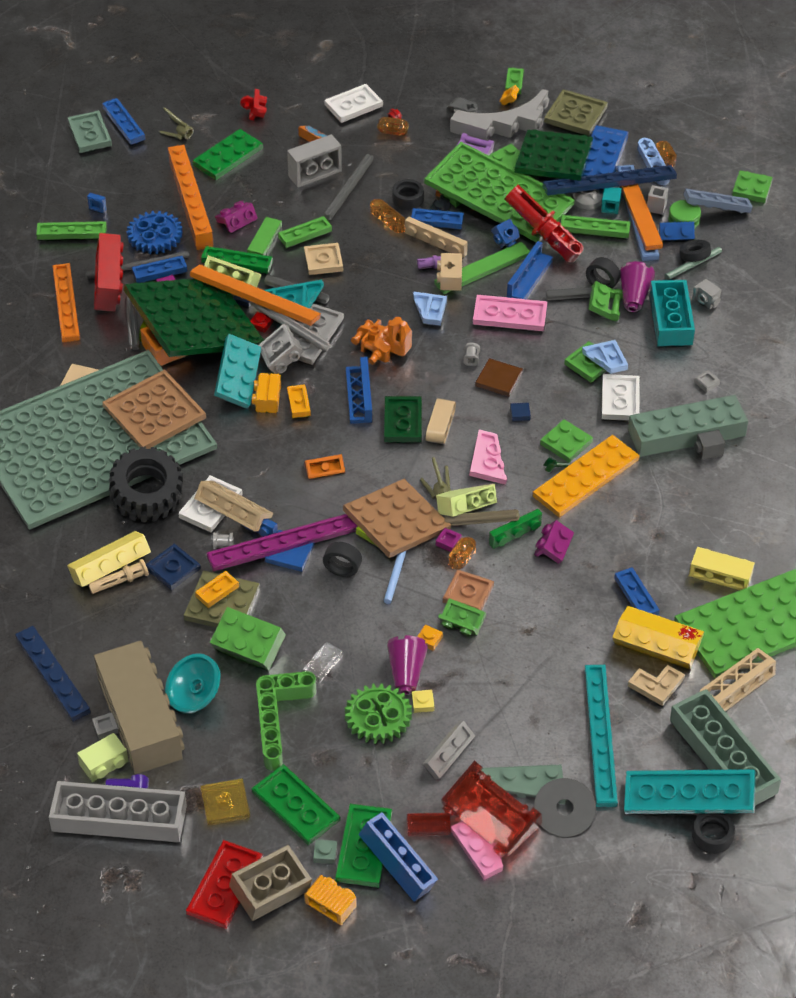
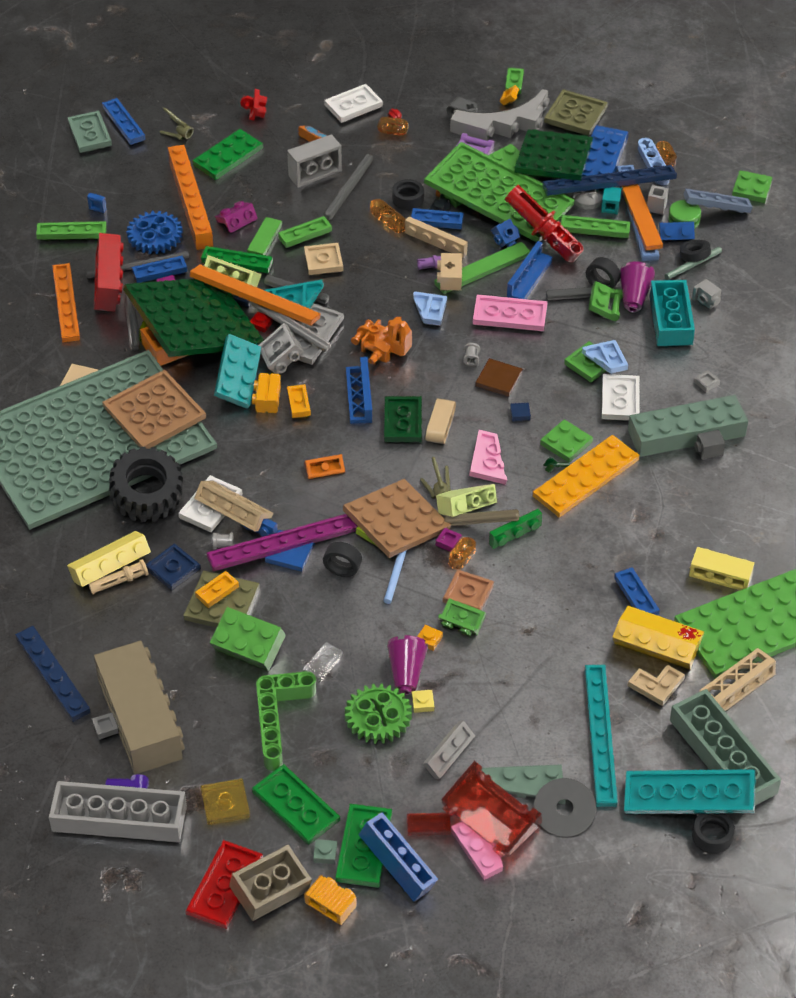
(103, 757): yellowish green brick -> none
(187, 677): teal dish -> none
(554, 541): magenta bracket -> none

